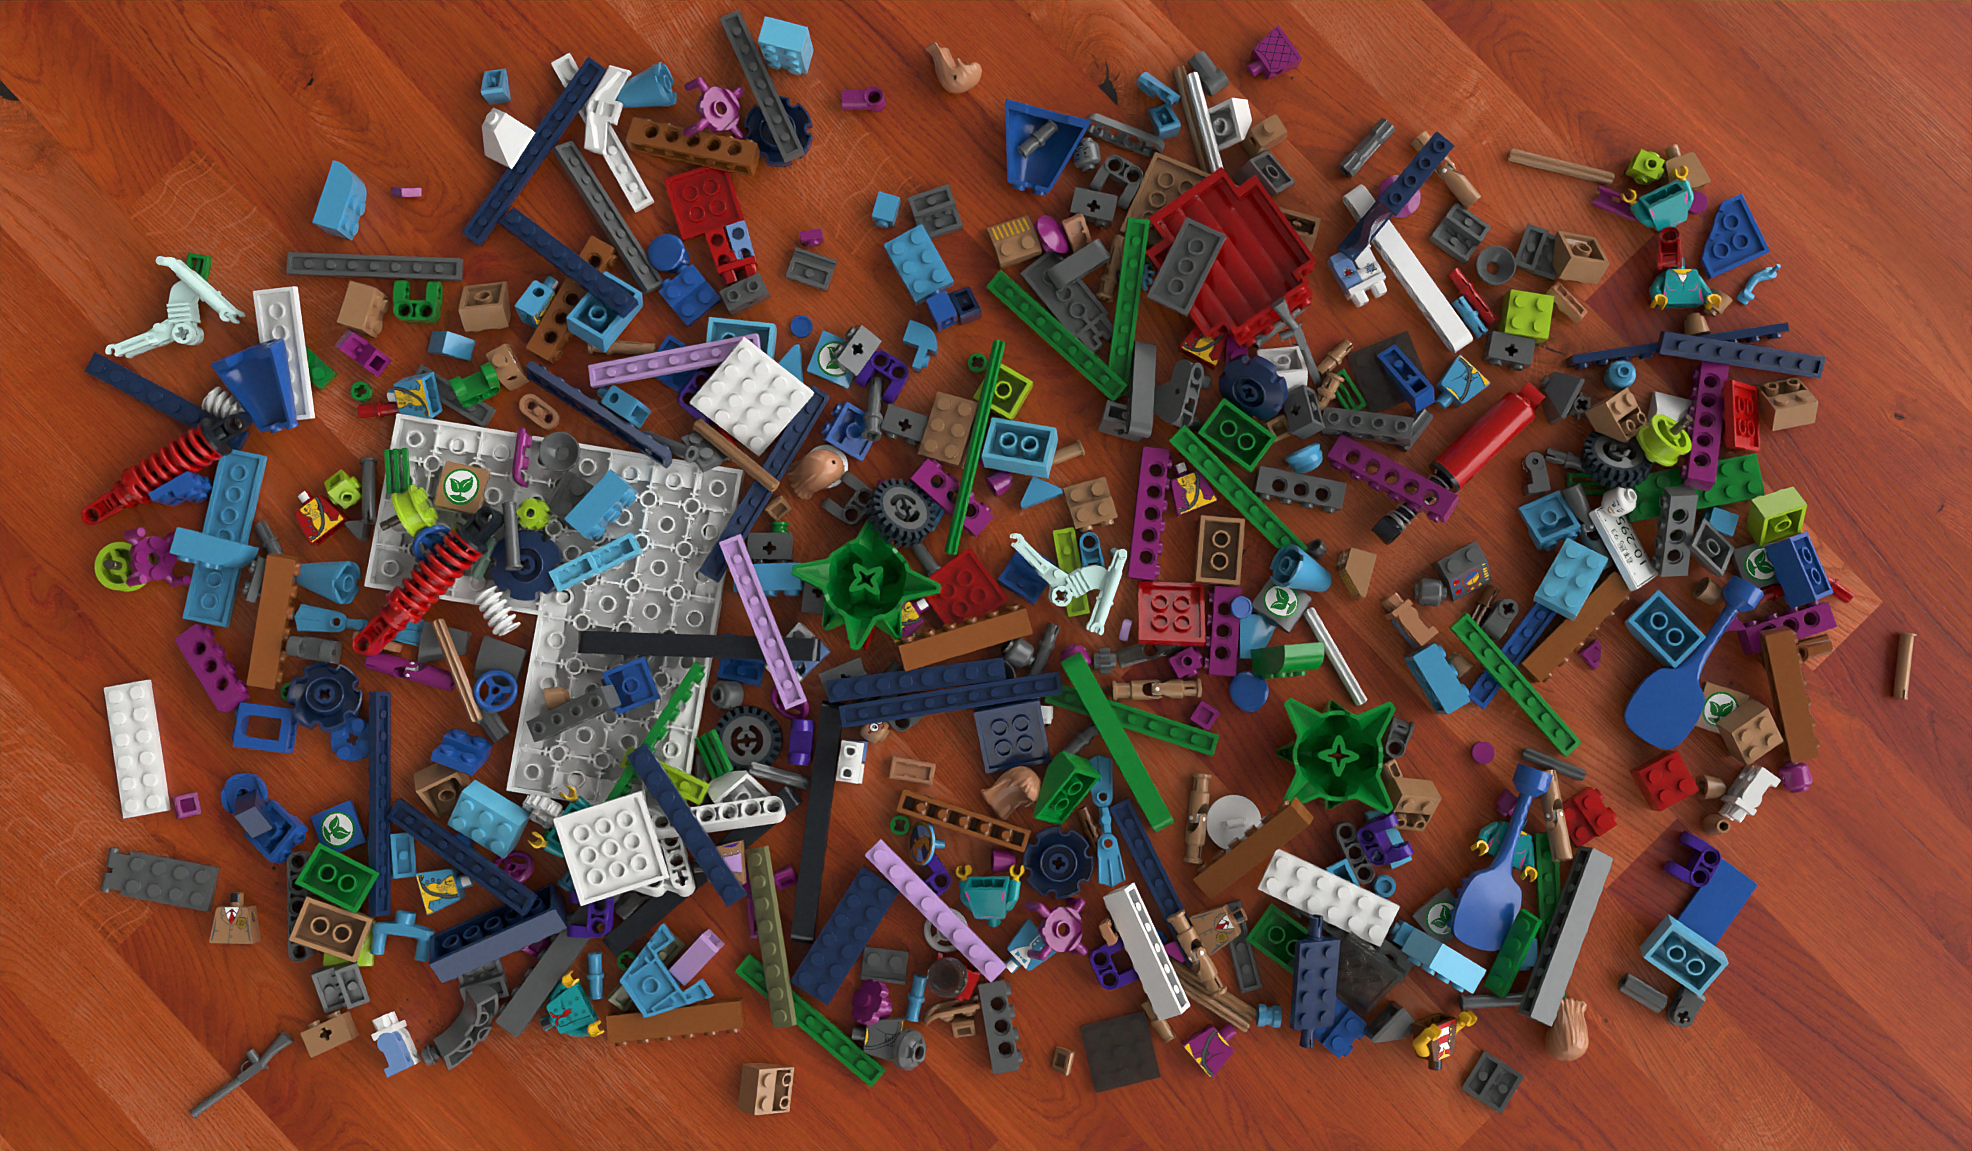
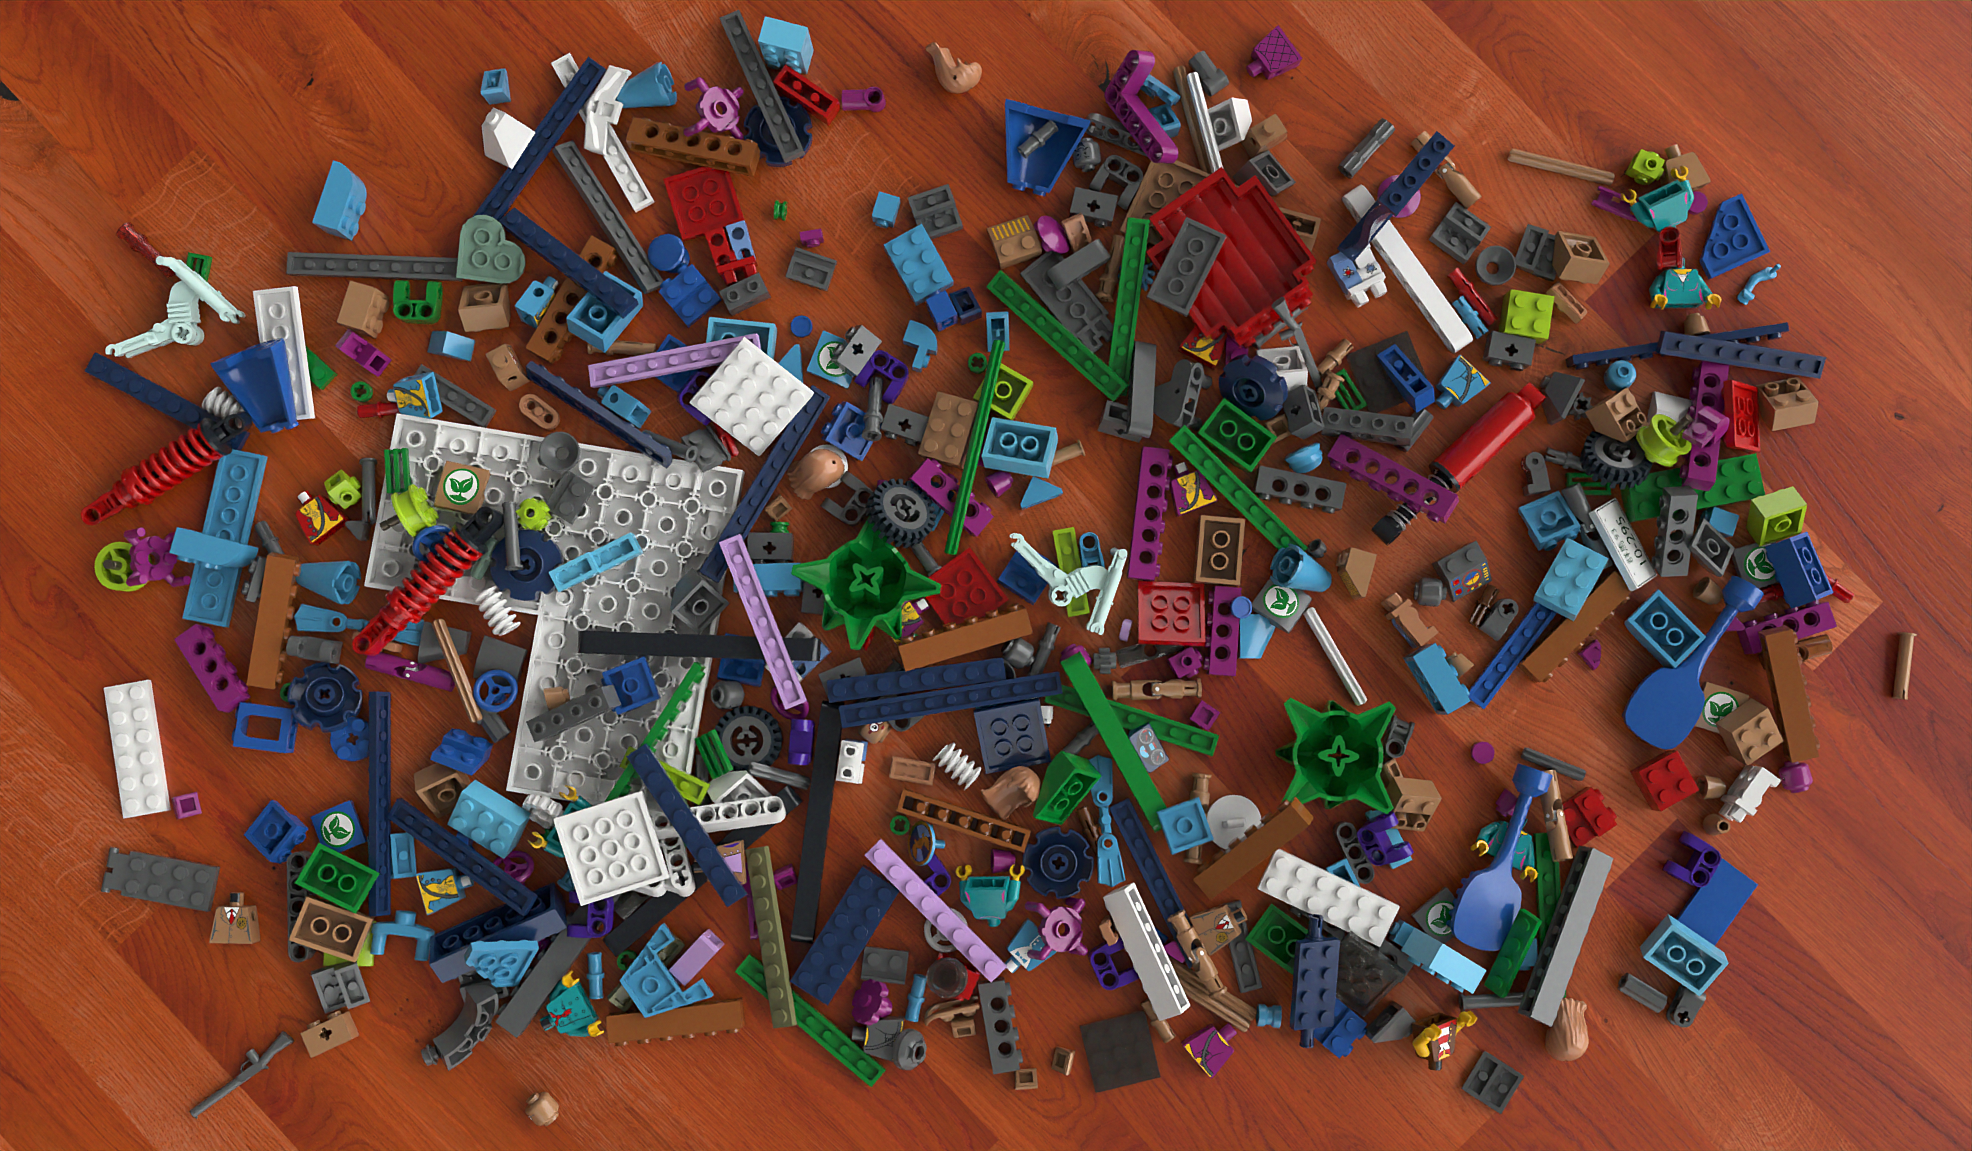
(140, 244): none -> clear red pin
(184, 487): blue plate -> none
(236, 784): blue plate -> none
(253, 814): dark blue slope -> none
(395, 1043): hips -> none
(406, 191): magenta tile -> none
(476, 386): green piece -> none
(487, 254): none -> sand green plate
(501, 960): none -> dark azure plate
(521, 462): magenta piece -> none
(542, 1108): none -> medium nougat head
(601, 506): dark azure brick -> none
(696, 601): none -> dark grey slope
(736, 455): medium nougat axle -> none
(765, 1088): medium nougat slope -> none
(780, 210): none -> green bush
(806, 93): none -> red brick
(958, 765): none -> white piece
(997, 328): none -> dark azure slope
(1026, 1079): none -> medium nougat slope
(1090, 504): medium nougat plate -> none
(1131, 111): none -> magenta beam
(1148, 747): none -> slope
(1184, 825): none -> dark azure tile
(1248, 691): blue piece -> none
(1287, 660): green brick -> none
(1384, 885): dark azure tile -> none
(1515, 684): green plate -> none
(1619, 501): white head -> none
(1707, 427): none -> magenta brick
(1725, 302): medium nougat hat -> none

